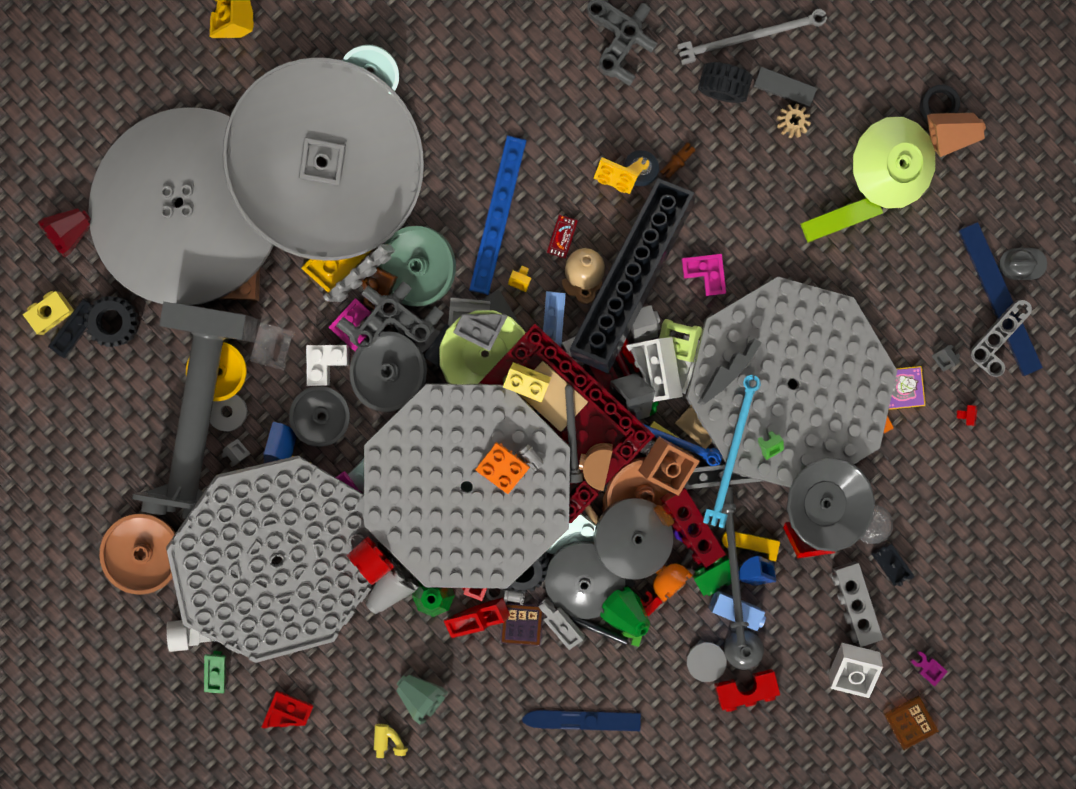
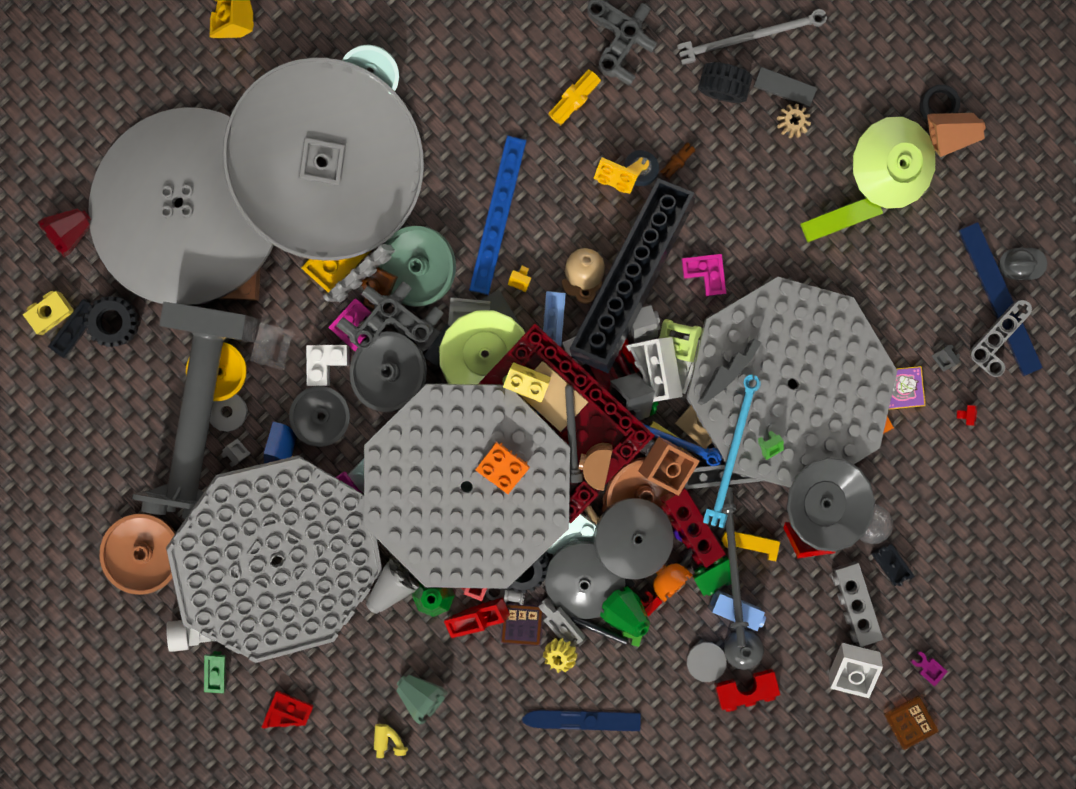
(370, 561): red brick -> none
(480, 328): flat silver wing -> none
(531, 457): light grey pin -> none
(560, 655): none -> light yellow gear
(562, 236): dark red tile -> none
(574, 97): none -> yellow piece
(665, 519): clear orange tile -> none
(757, 571): blue brick -> none

